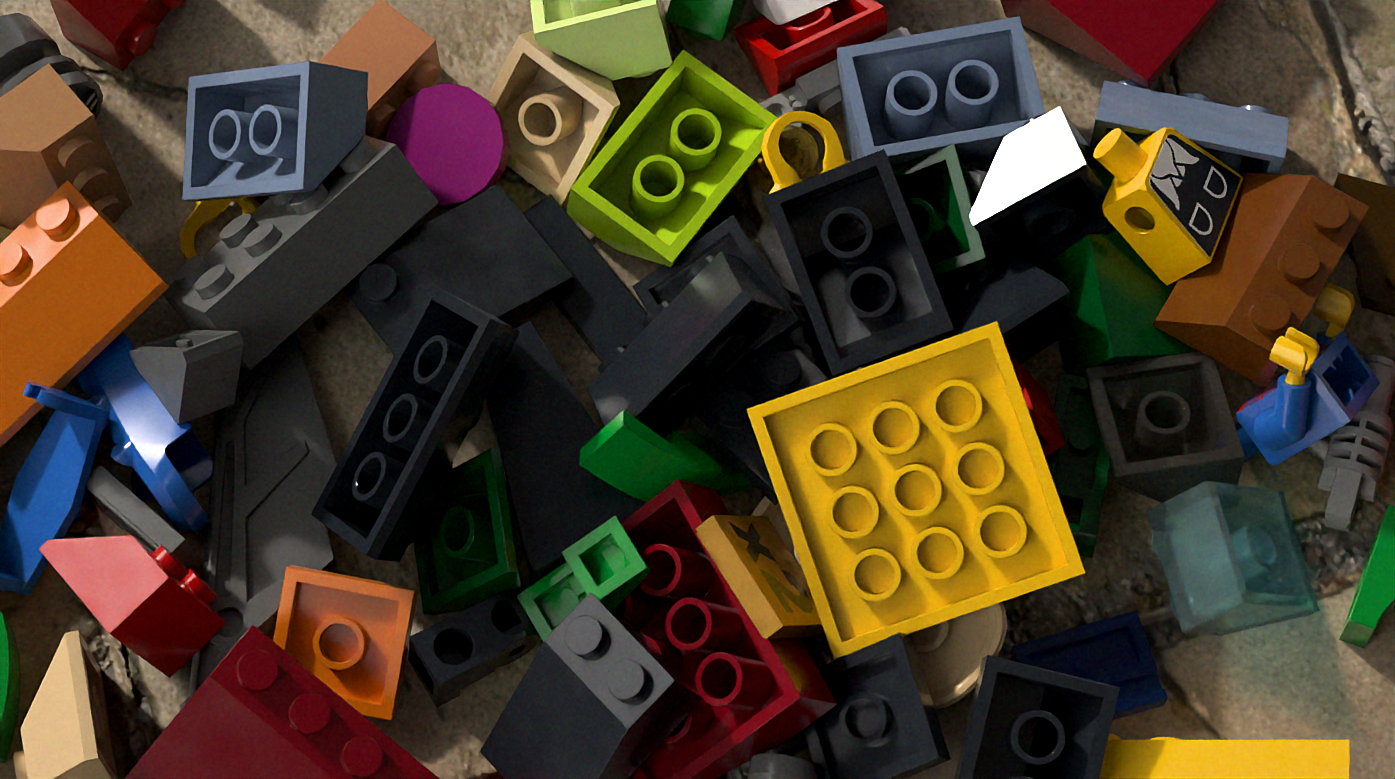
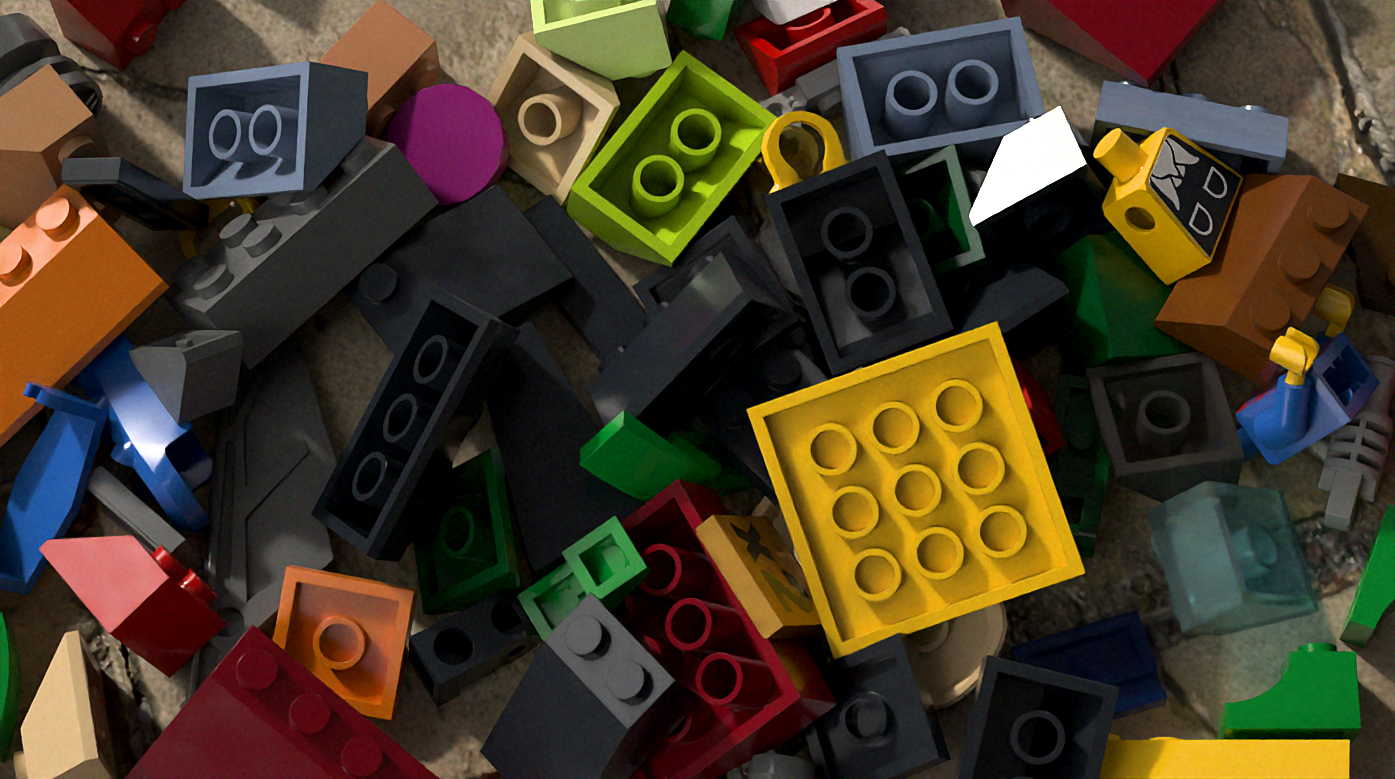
(135, 193): none -> black tile
(1310, 701): none -> green arch

